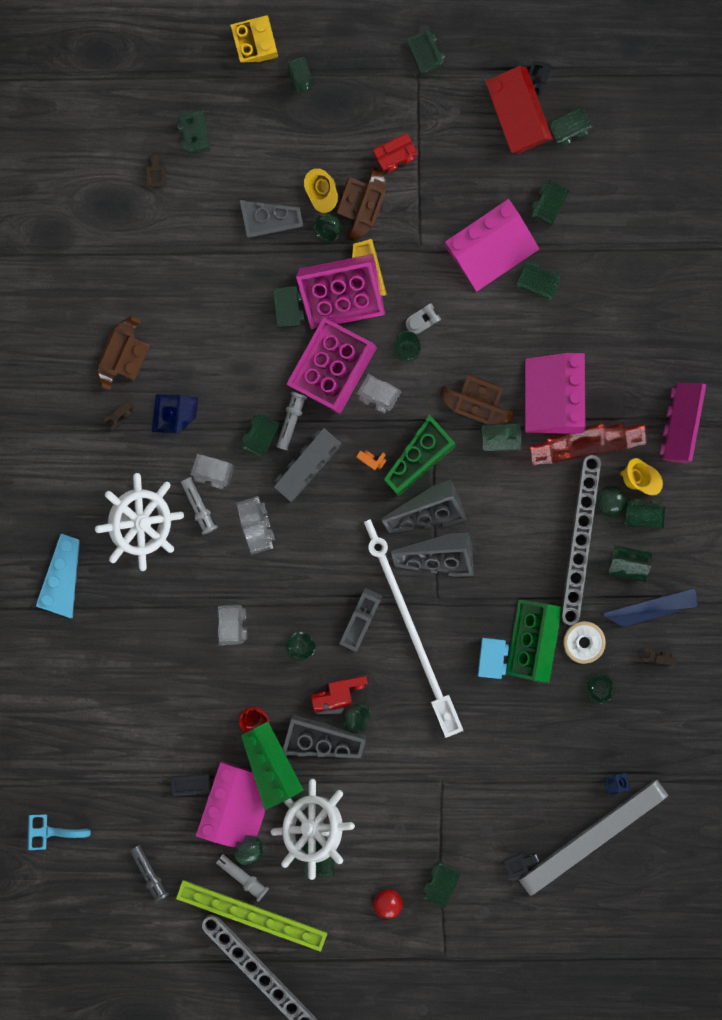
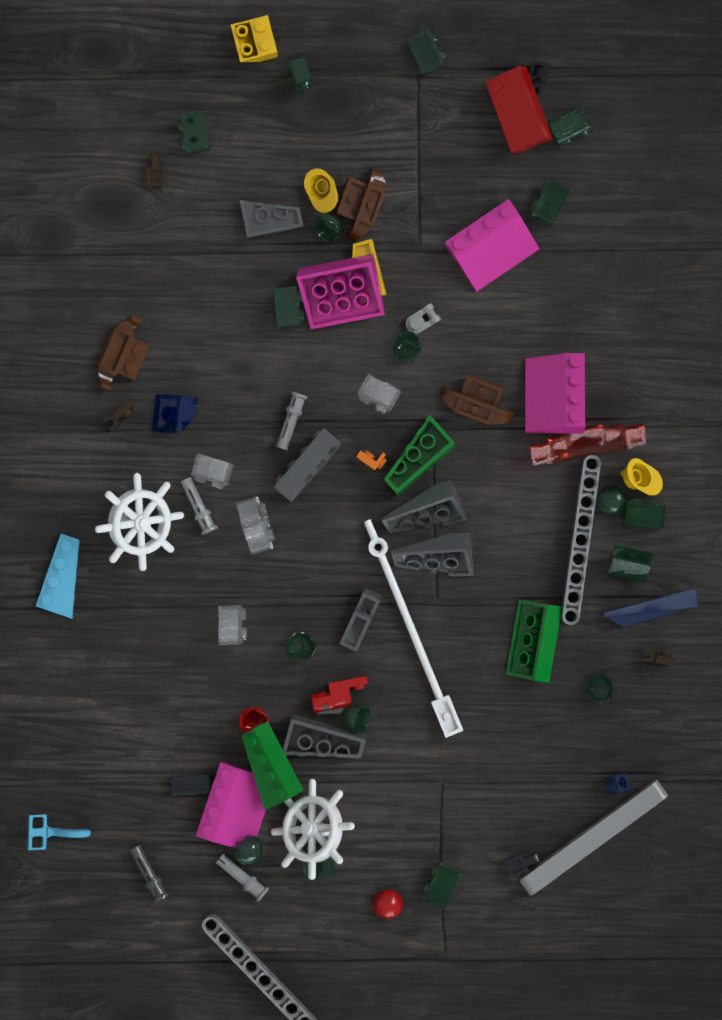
(251, 915): lime plate -> none
(260, 435): clear green brick -> none
(332, 365): dark pink slope -> none
(394, 153): red brick -> none
(492, 657): medium azure brick -> none
(501, 437): clear green brick -> none
(539, 281): clear green brick -> none
(572, 646): white wheel -> none
(683, 422): dark pink slope -> none

